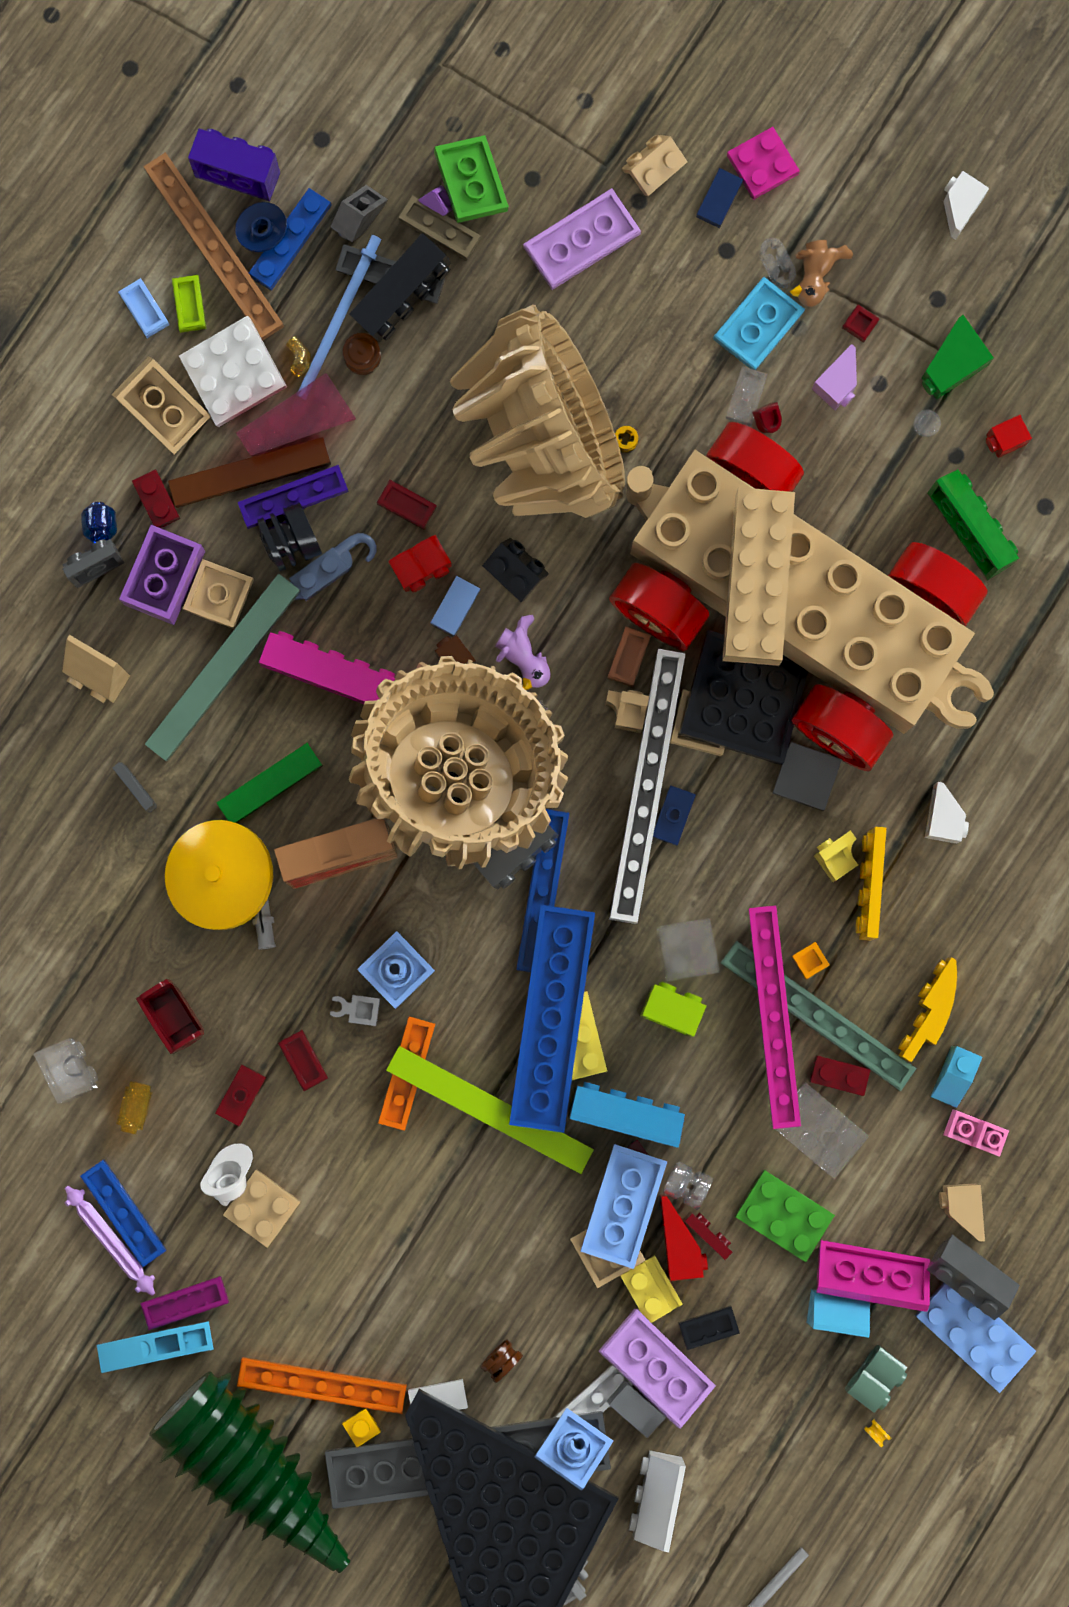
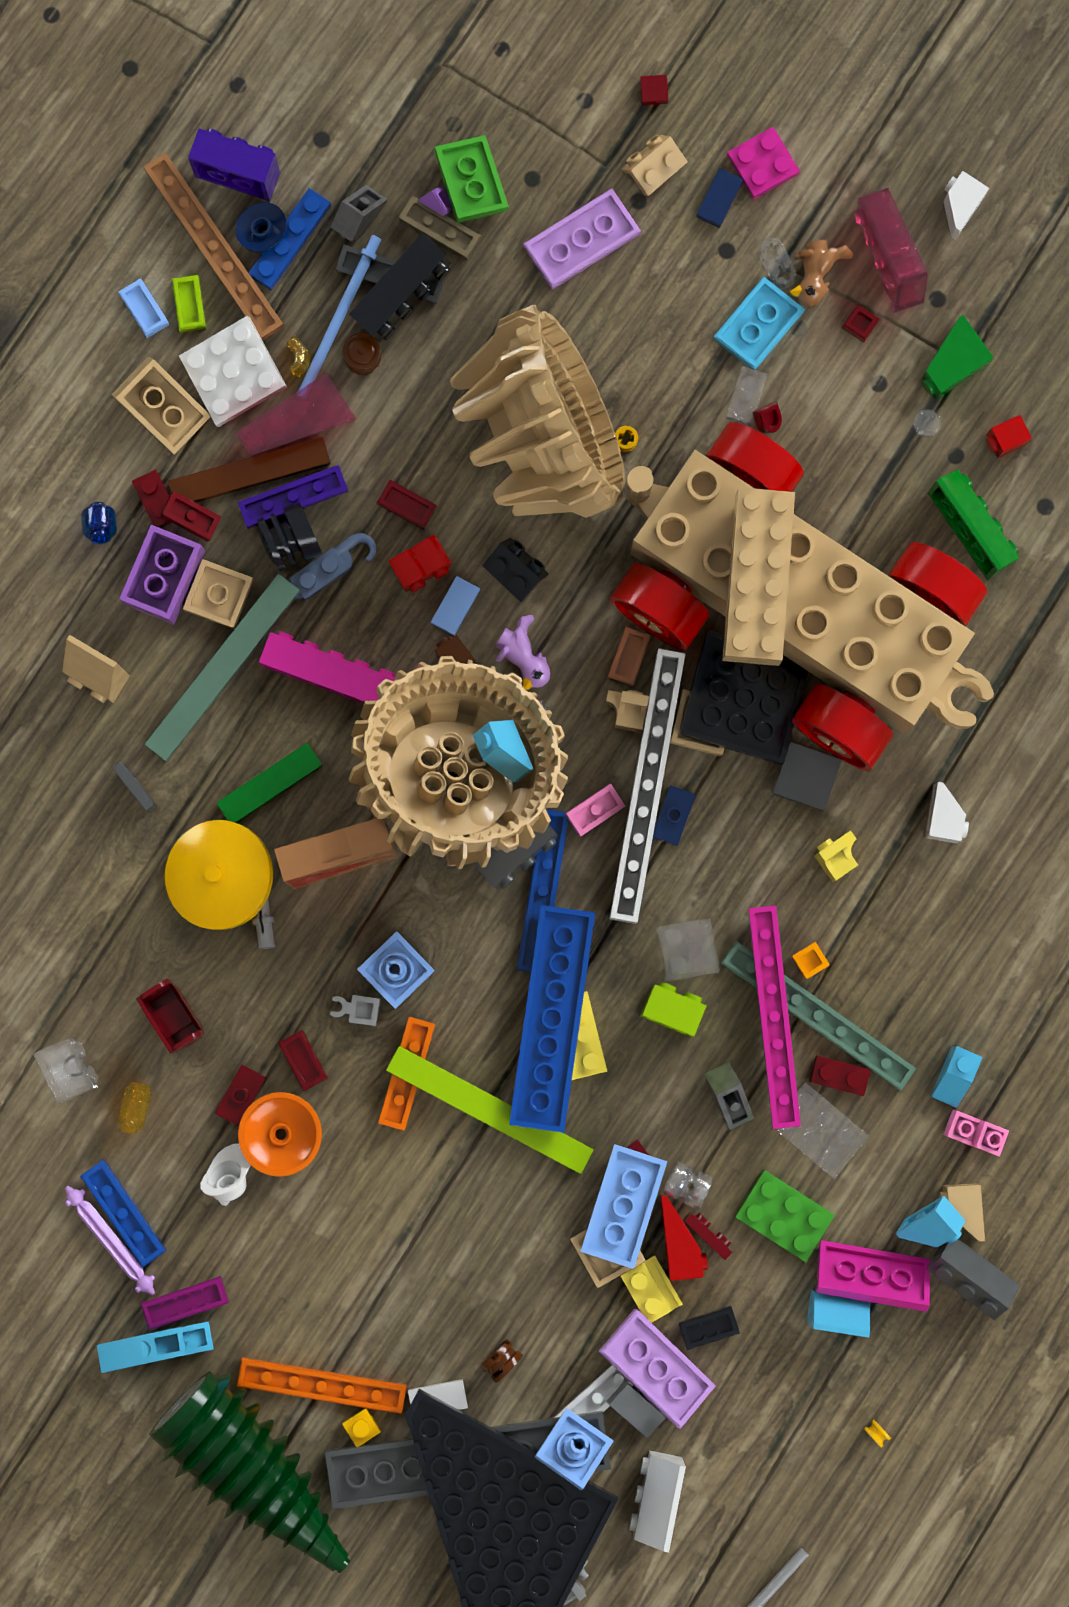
(93, 563): dark grey plate -> none
(190, 516): none -> dark red plate
(259, 1129): none -> orange dish
(262, 1208): tan plate -> none
(503, 749): none -> medium azure slope
(595, 810): none -> bright pink plate
(626, 1115): dark azure slope -> none
(654, 89): none -> dark red tile
(729, 1095): none -> flat silver slope
(839, 380): lavender slope -> none
(872, 874): yellow plate -> none
(876, 1379): sand green brick -> none
(892, 249): none -> clear pink wedge
(933, 1224): none -> medium azure slope
(938, 1001): yellow slope -> none
(980, 1341): light blue plate -> none

